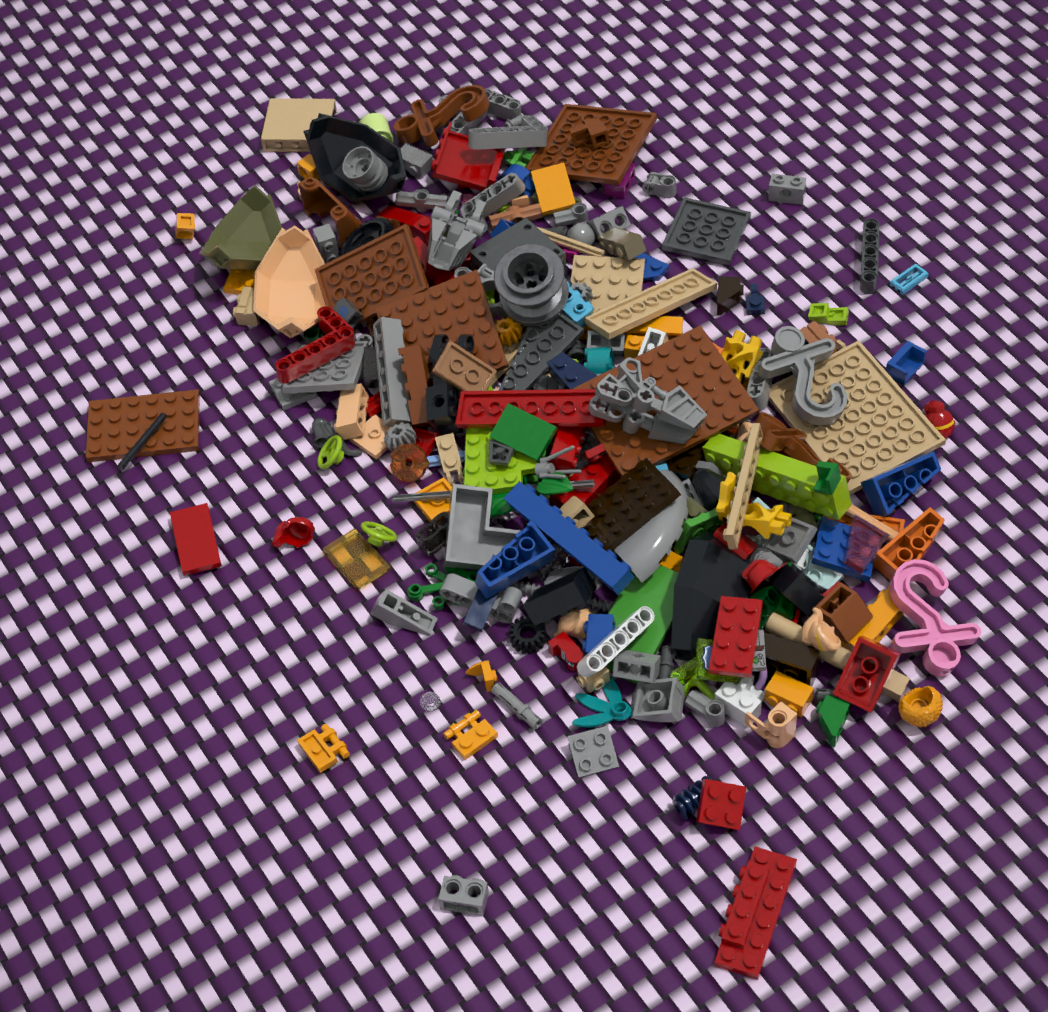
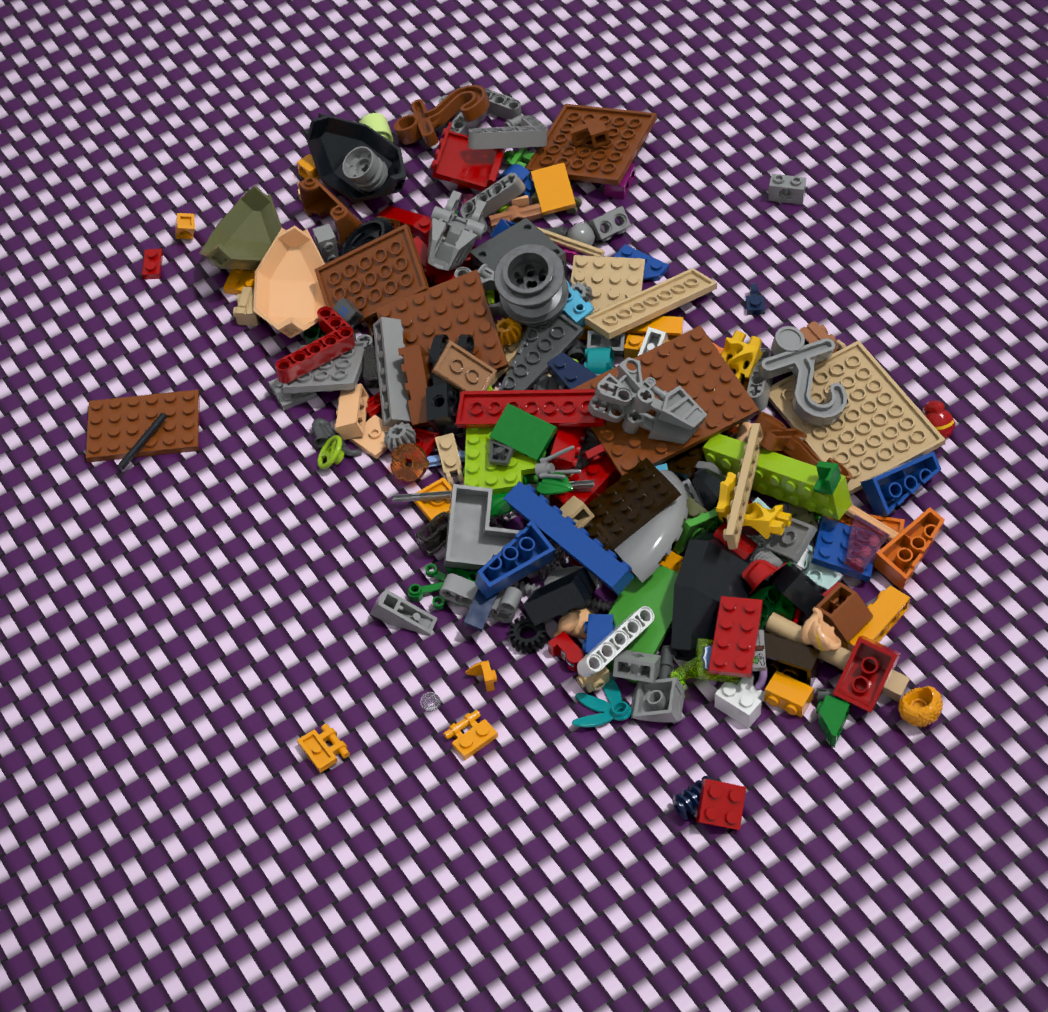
(152, 264): none -> red plate
(195, 539): red tile -> none
(287, 121): tan panel -> none
(294, 532): red hair -> none
(356, 559): clear yellow piece -> none
(378, 533): lime piece -> none
(416, 161): light grey brick -> none
(421, 200): light grey piece -> none
(461, 900): light grey brick -> none
(522, 710): light grey pin -> none
(571, 216): light grey piece -> none
(593, 751): light grey hinge -> none
(621, 243): dark tan brick -> none
(661, 185): light grey piece -> none
(700, 685): lime plant -> none
(706, 231): dark grey plate -> none
(706, 707): light grey piece -> none
(728, 293): dark brown slope -> none
(754, 912): red plate -> none
(778, 729): light nougat piece -> none
(824, 314): lime slope -> none
(869, 256): dark grey beam -> none
(906, 362): blue panel -> none
(911, 281): medium azure tile -> none
(934, 635): bright pink piece -> none

